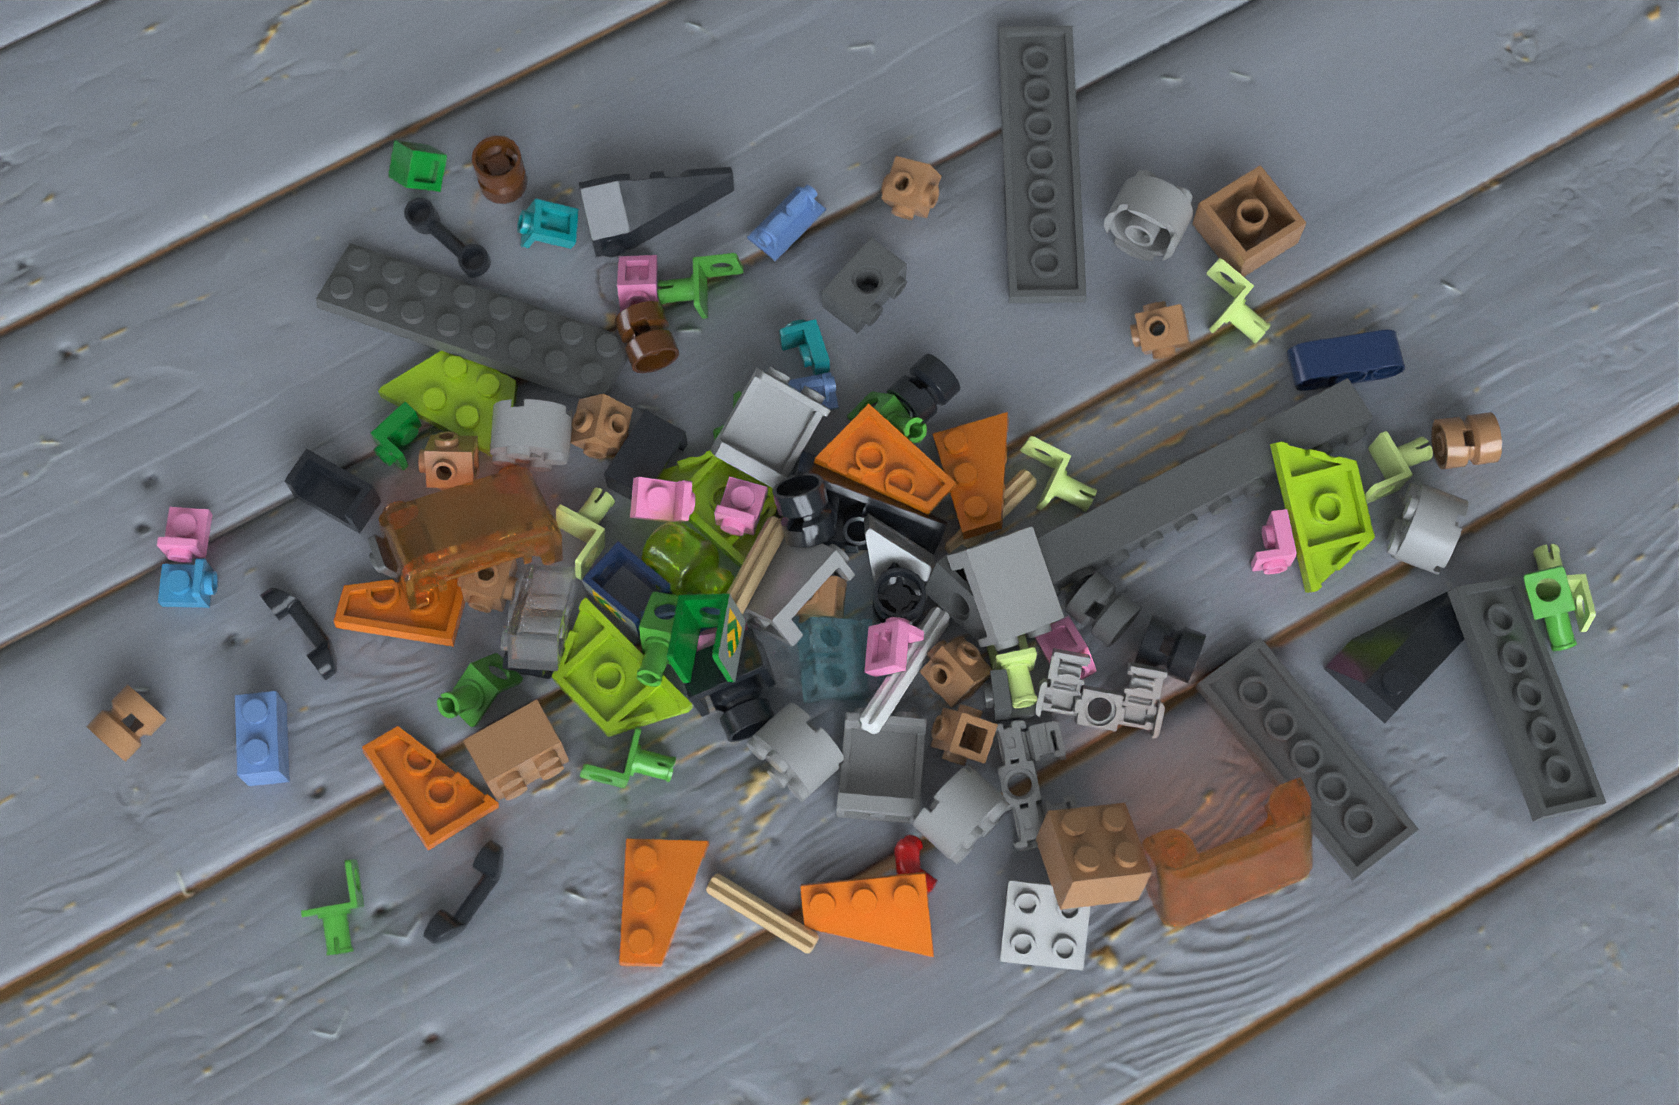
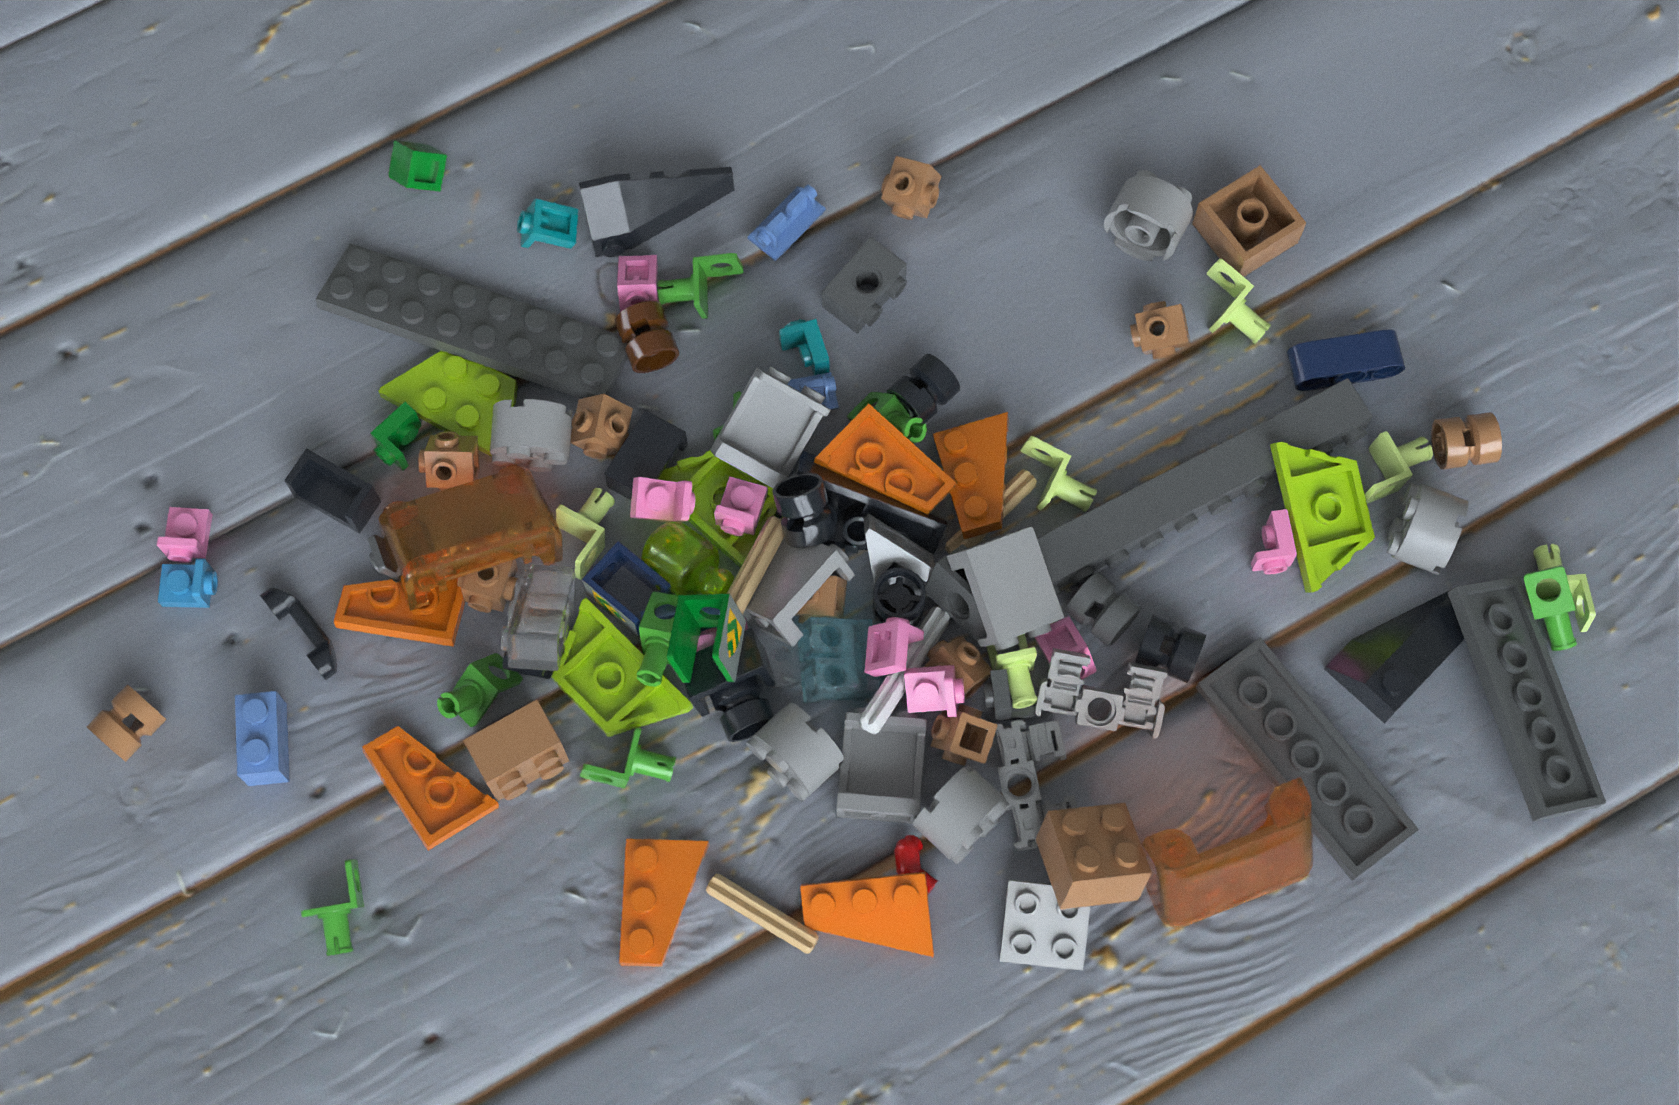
(425, 220): black bar -> none
(446, 926): black bar -> none
(499, 169): reddish brown wheel -> none
(933, 689): none -> bright pink bracket
(1041, 165): dark grey plate -> none

